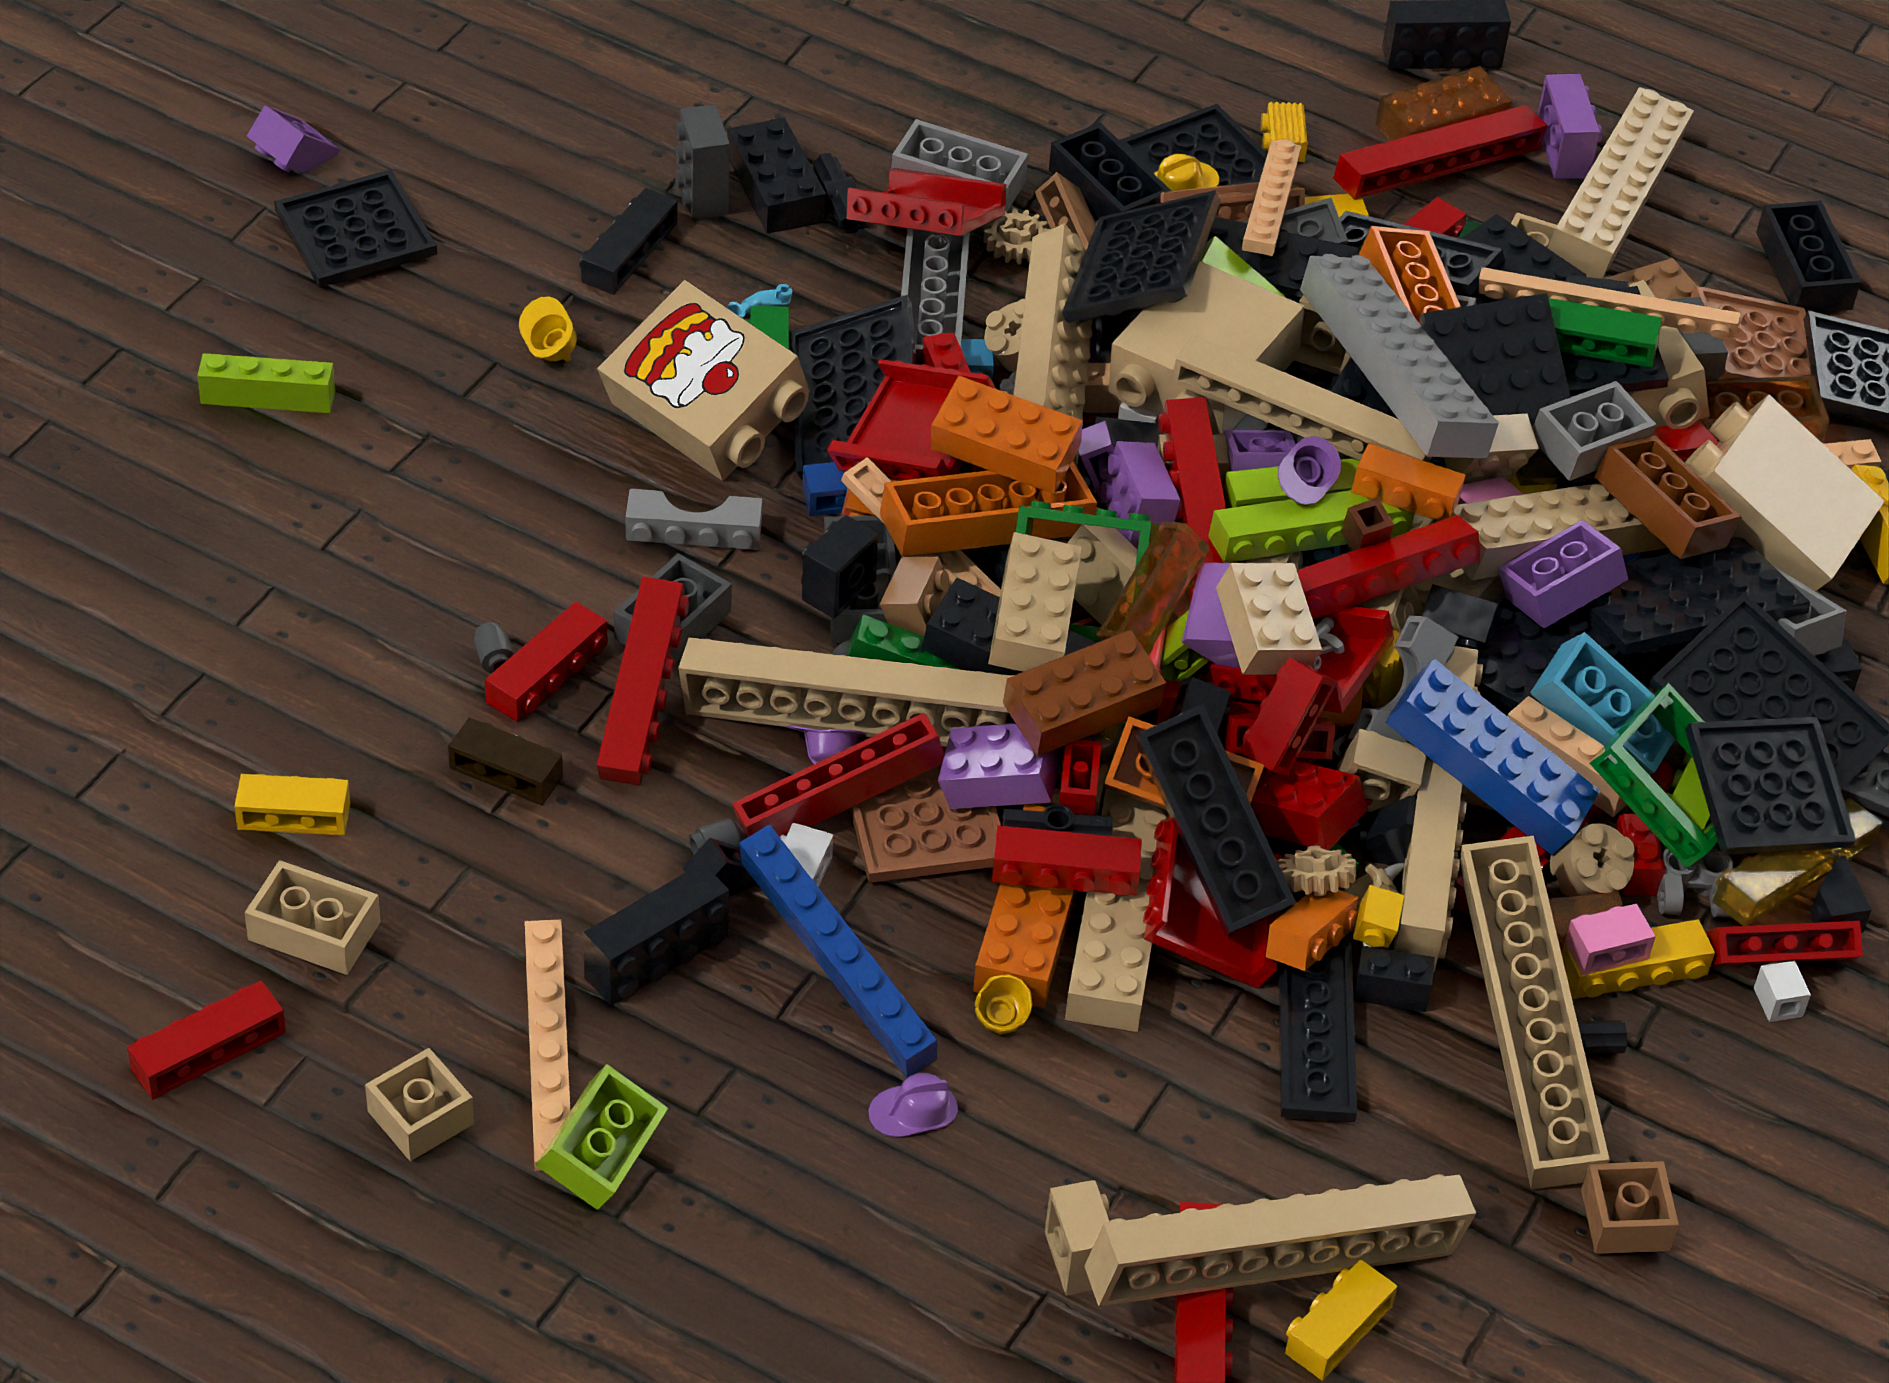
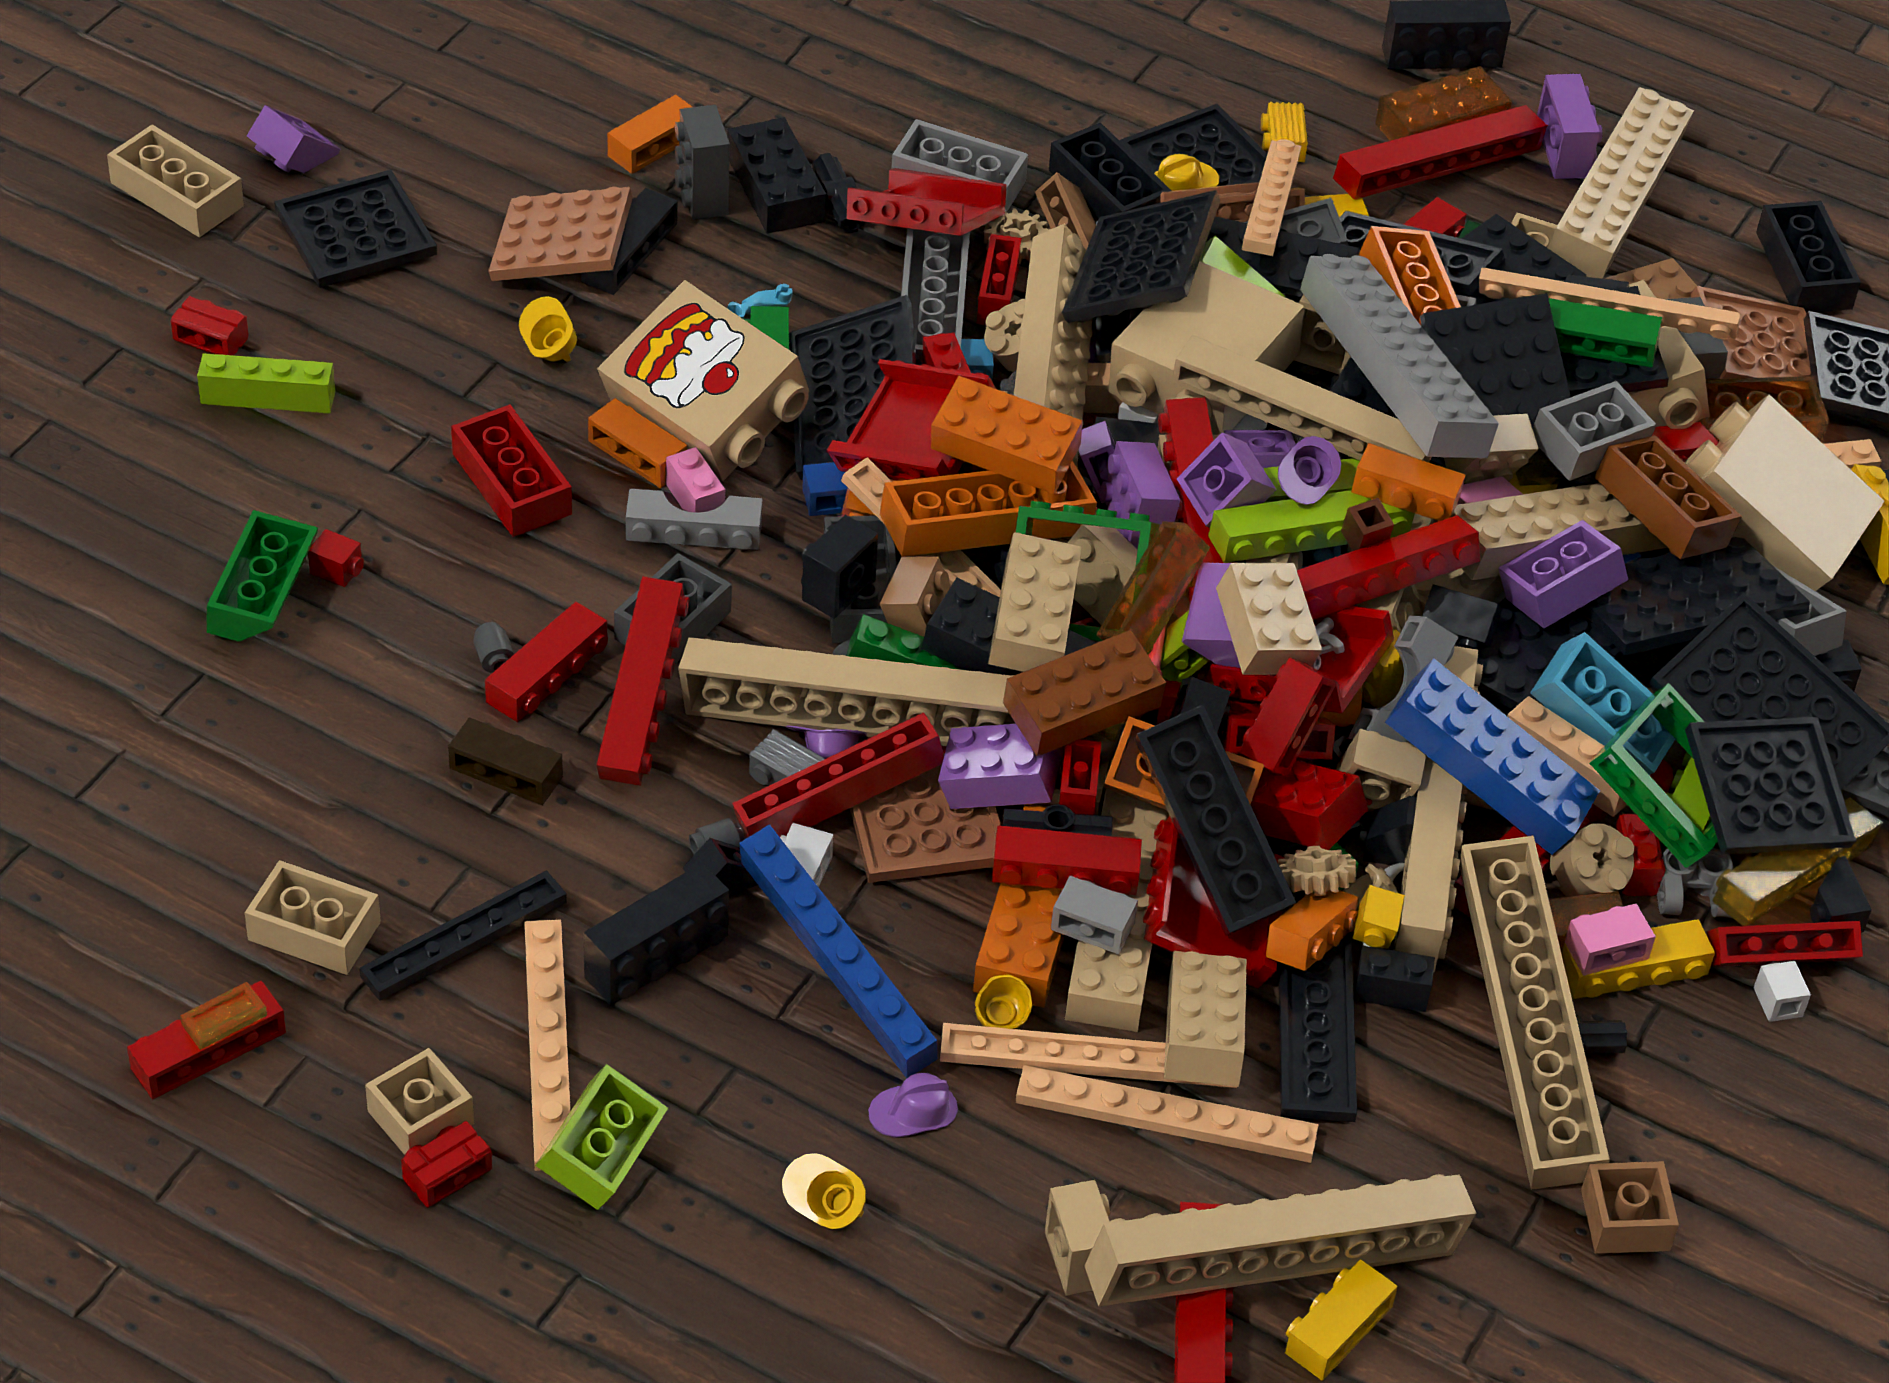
(175, 180): none -> tan brick
(209, 327): none -> red brick
(223, 1015): none -> clear yellow plate
(258, 576): none -> green slope
(292, 804): yellow brick -> none
(335, 558): none -> red brick
(446, 1163): none -> red brick
(462, 935): none -> black plate
(511, 470): none -> red brick
(561, 233): none -> nougat plate
(633, 440): none -> orange brick
(646, 135): none -> orange brick
(693, 482): none -> bright pink brick
(779, 758): none -> dark grey brick
(824, 1191): none -> yellow piece
(999, 275): none -> red brick
(1055, 1052): none -> light nougat plate
(1094, 914): none -> light grey brick
(1167, 1113): none -> light nougat plate
(1205, 1019): none -> tan brick
(1225, 478): none -> medium lavender slope

